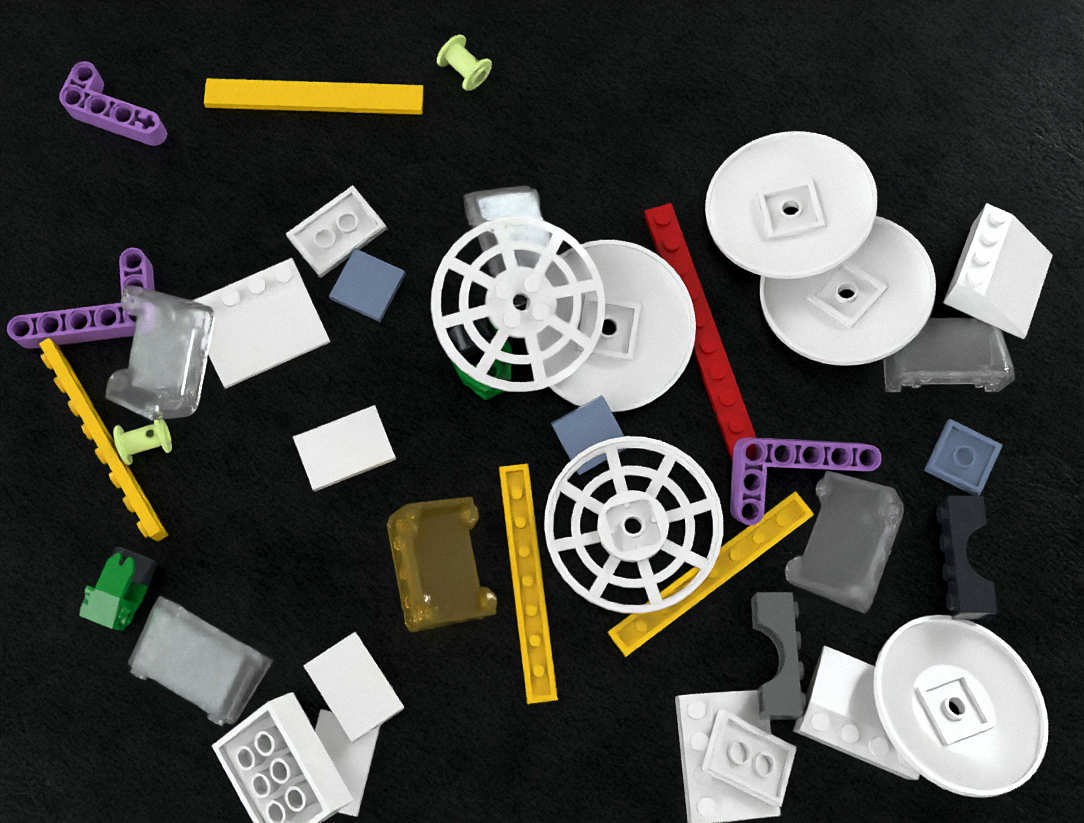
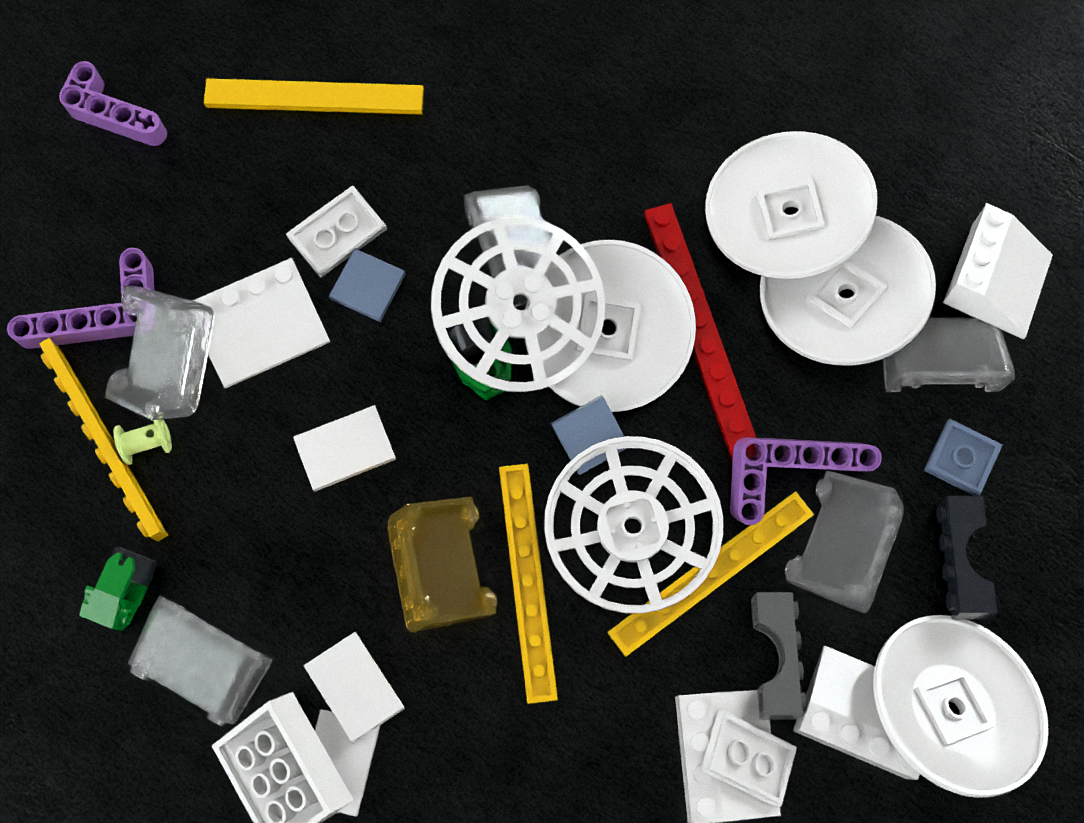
(464, 62): yellowish green hose -> none

